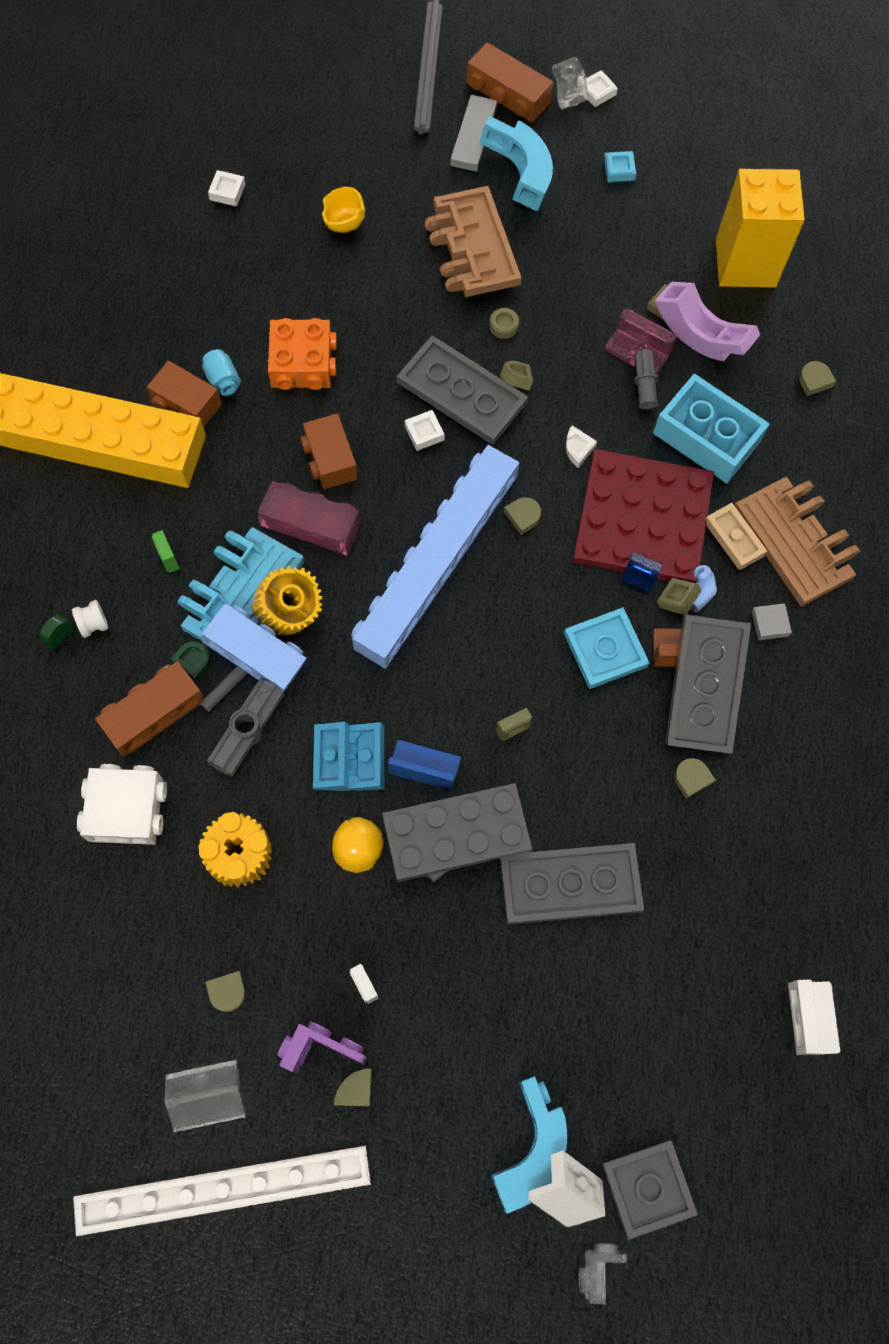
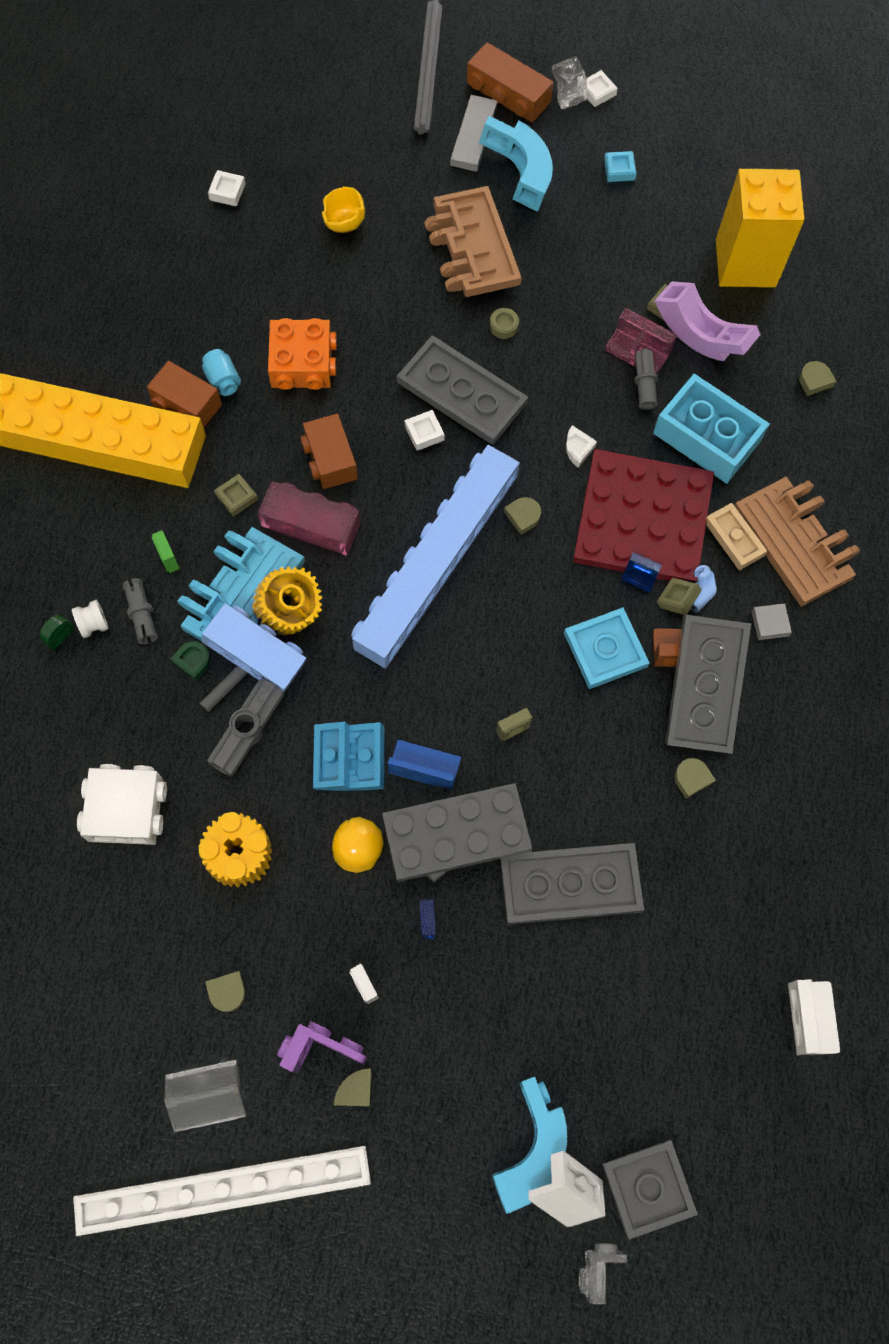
(140, 611): none -> dark grey pin
(149, 708): dark orange brick -> none
(236, 495): none -> olive tile
(427, 919): none -> clear blue tile
(517, 374): olive tile -> none

